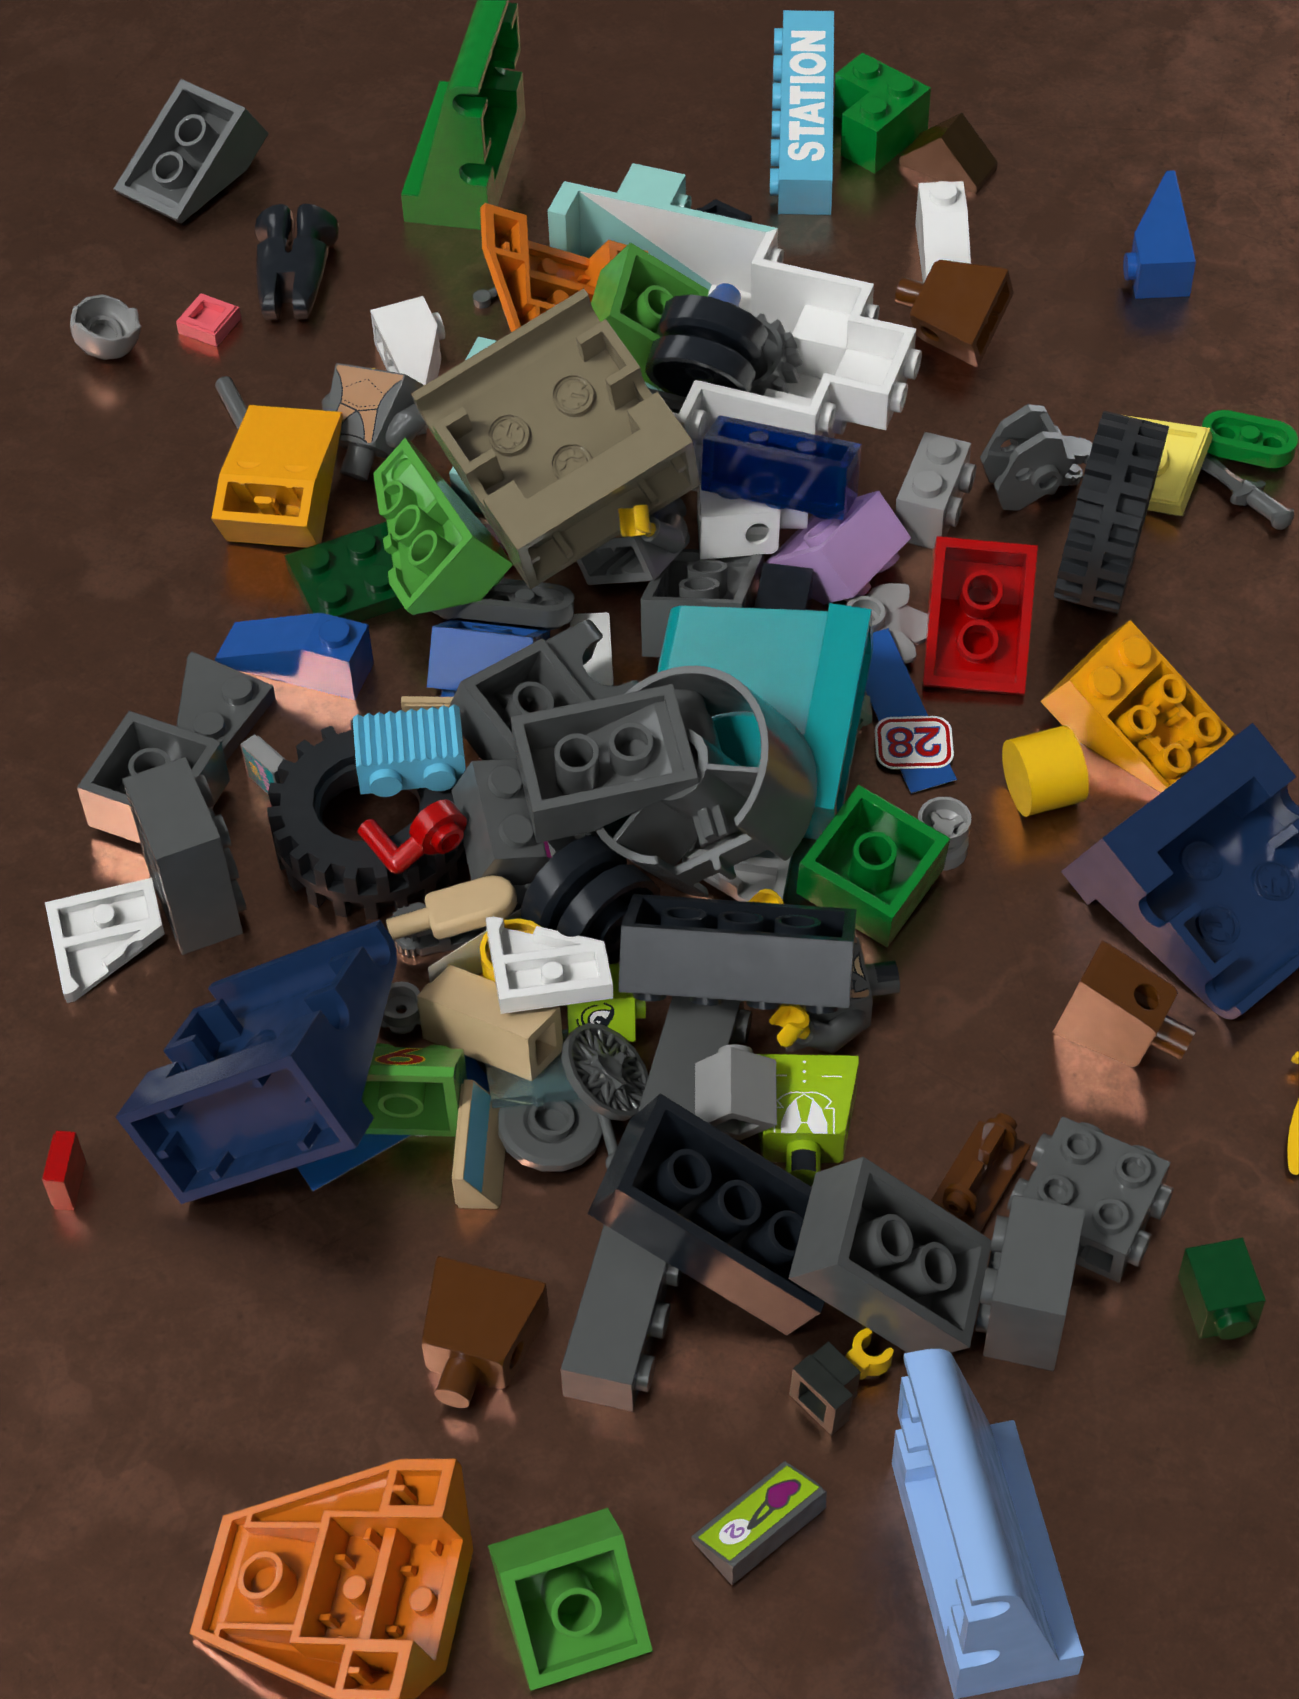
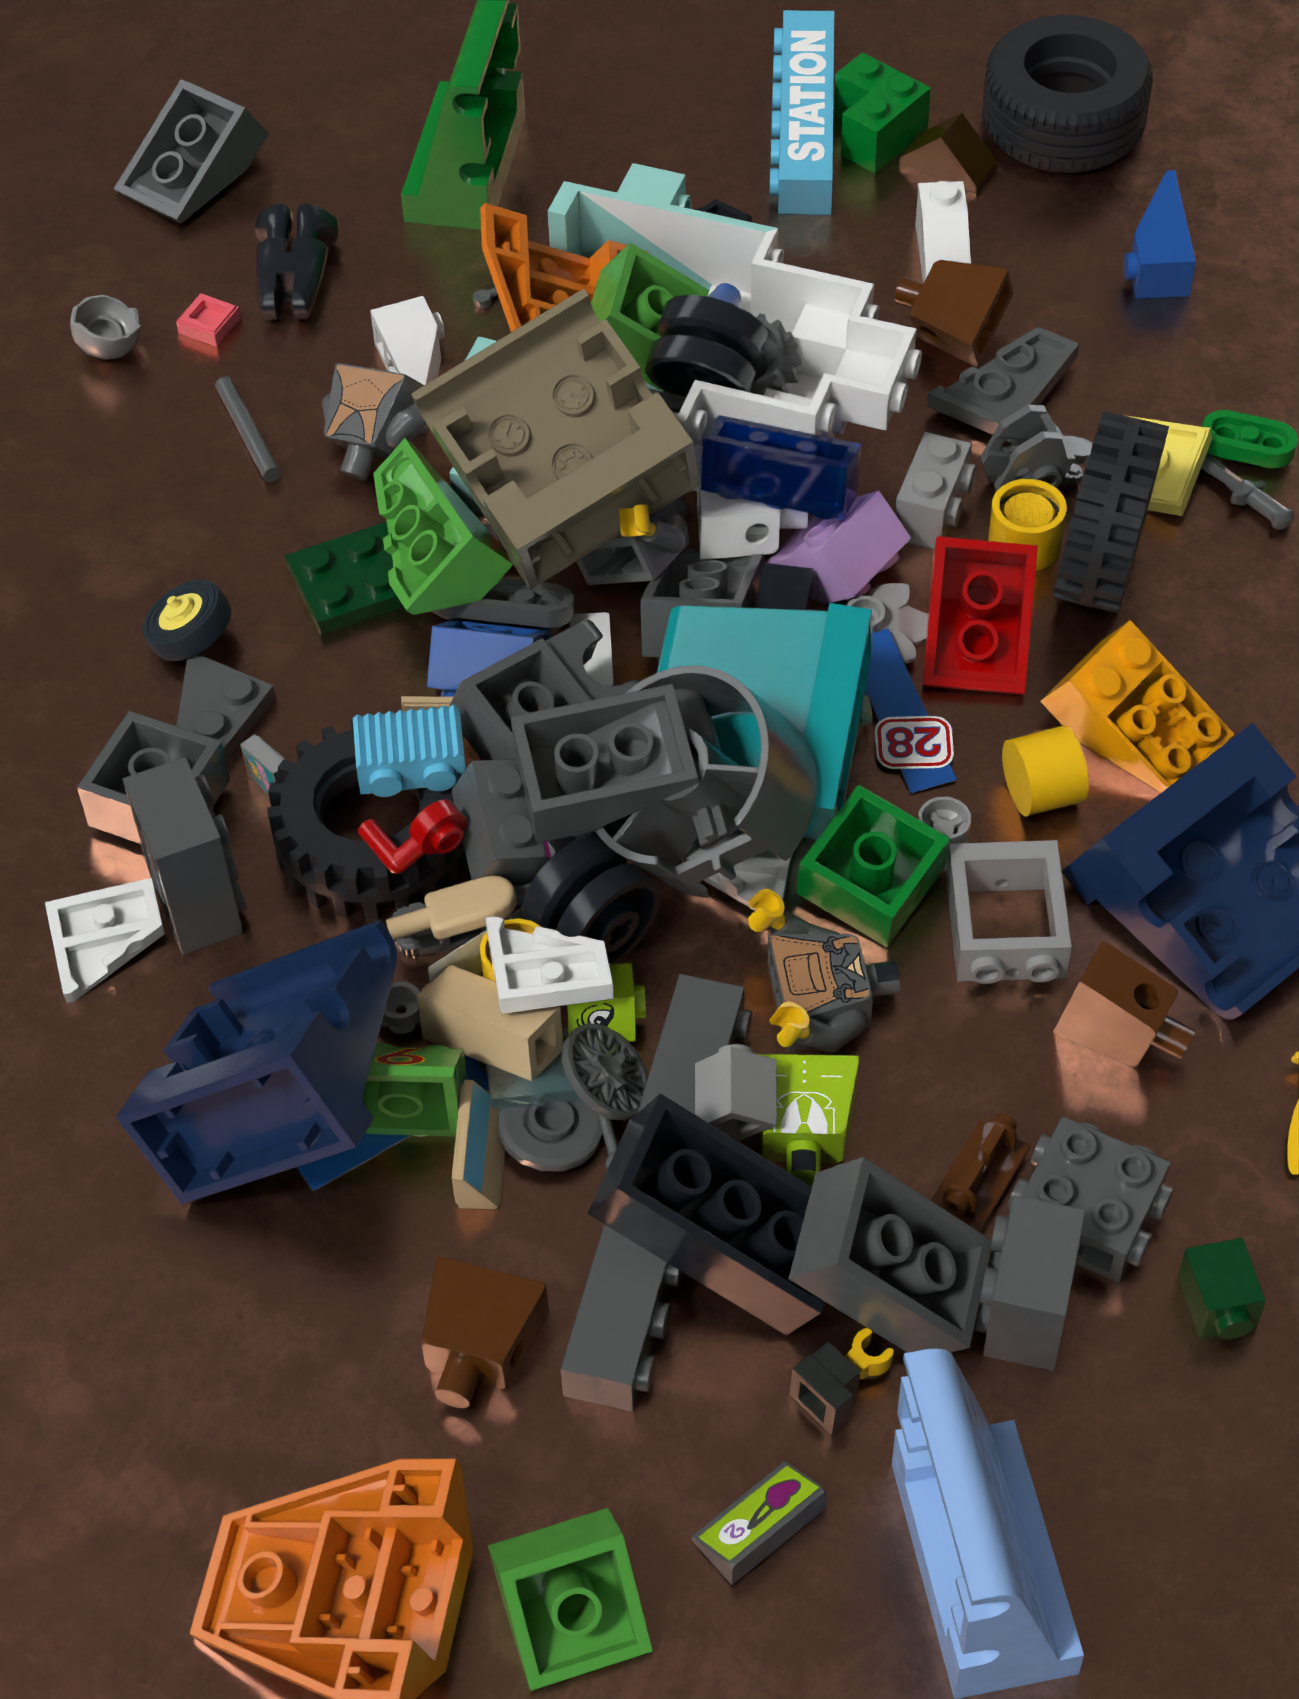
(64, 1170): red tile -> none
(186, 620): none -> black wheel
(278, 477): light orange slope -> none
(303, 651): blue slope -> none
(737, 952): black brick -> none
(1007, 868): none -> light grey window
(1016, 377): none -> dark grey wing
(1030, 515): none -> yellow piece
(1067, 93): none -> black tyre

